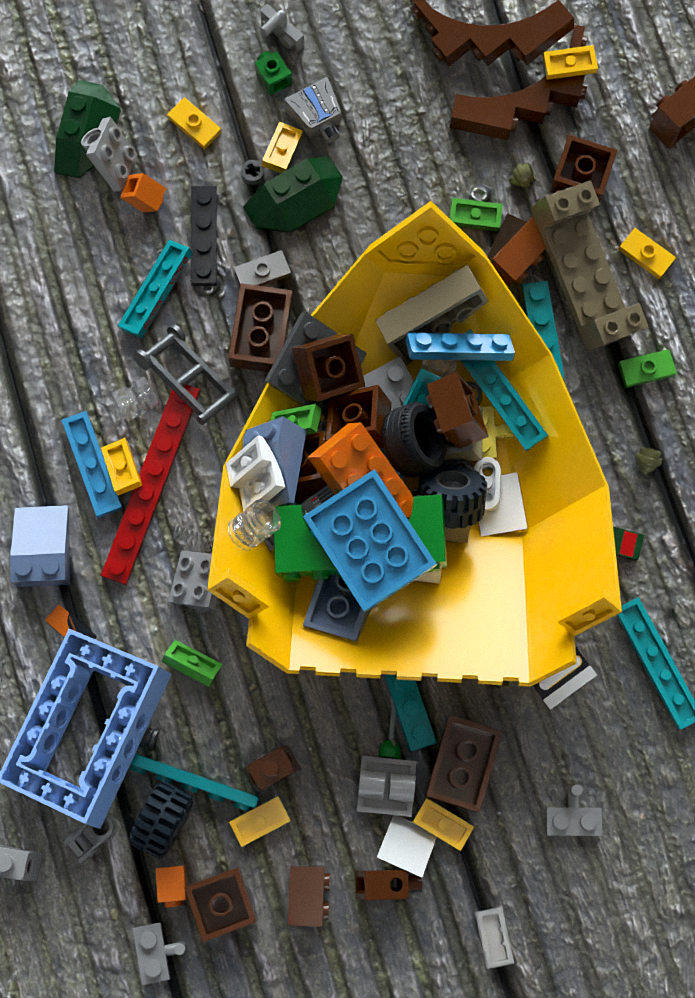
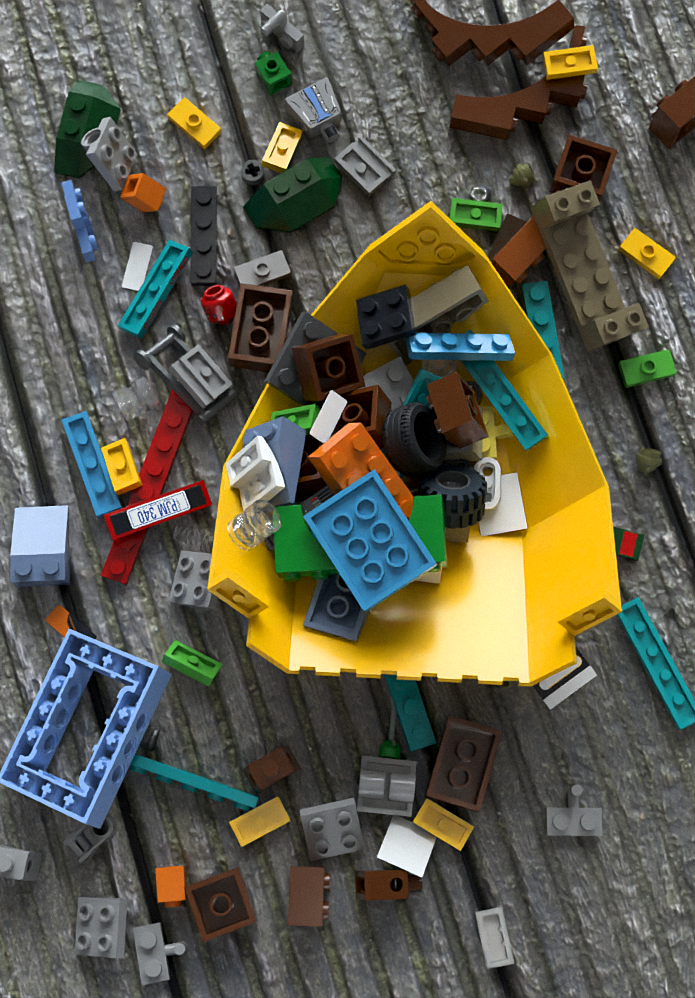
(80, 220): none -> medium blue plate
(101, 927): none -> light grey plate
(137, 266): none -> white sticker
(157, 510): none -> tile
(161, 819): black wheel -> none
(200, 376): none -> light grey plate
(219, 305): none -> red head
(328, 417): none -> white sticker
(332, 829): none -> light grey plate
(364, 166): none -> light grey plate
(385, 317): none -> black plate

